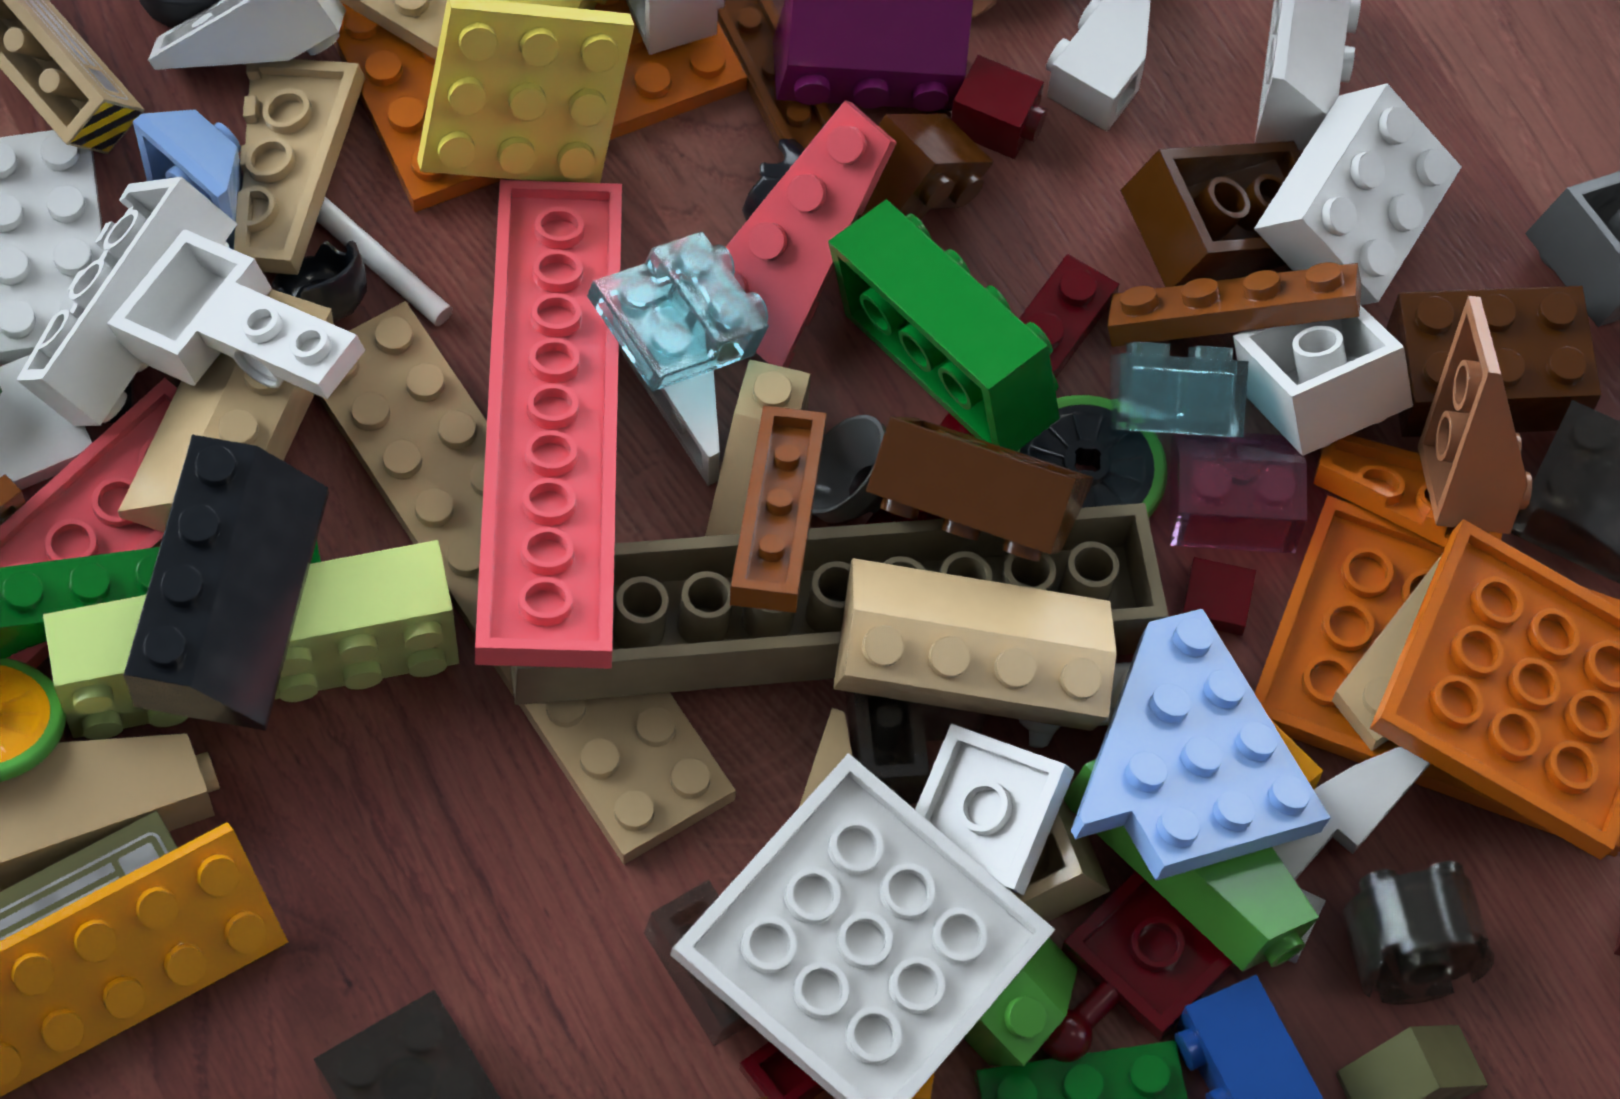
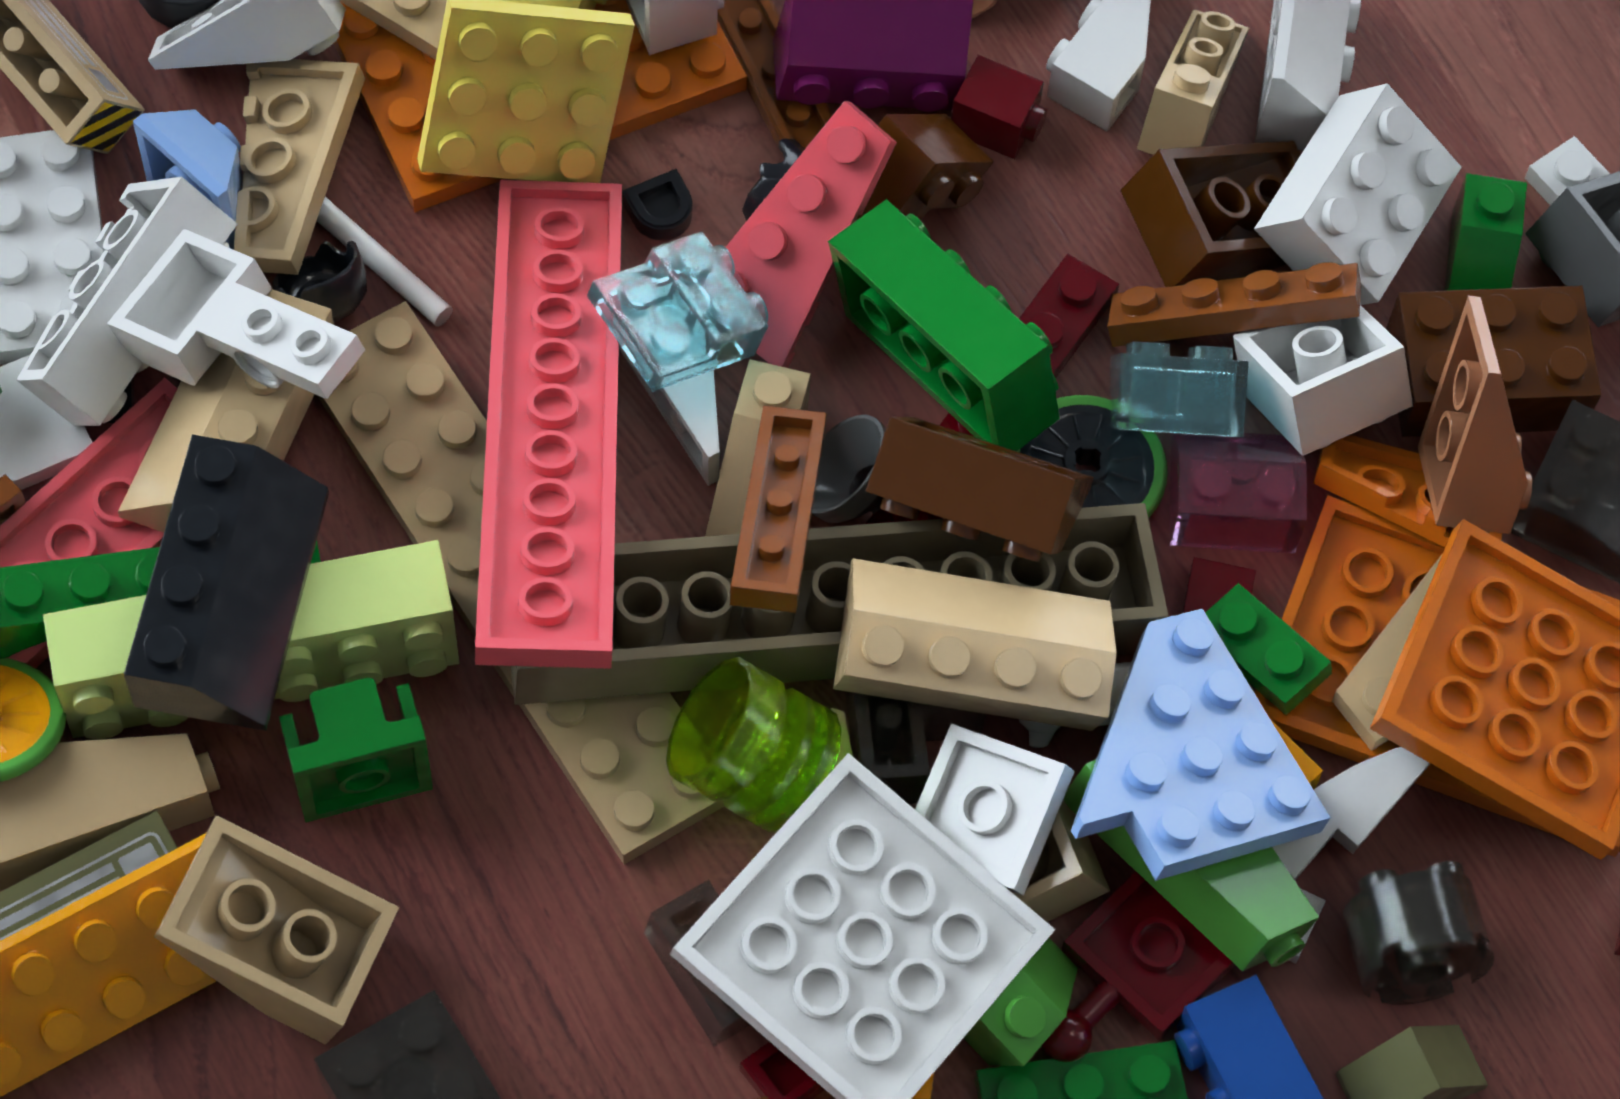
(276, 929): none -> tan slope
(358, 752): none -> green panel
(659, 206): none -> black tile
(752, 743): none -> clear neon green wheel
(1193, 83): none -> tan slope
(1268, 649): none -> green plate
(1485, 233): none -> green slope
(1563, 168): none -> white plate

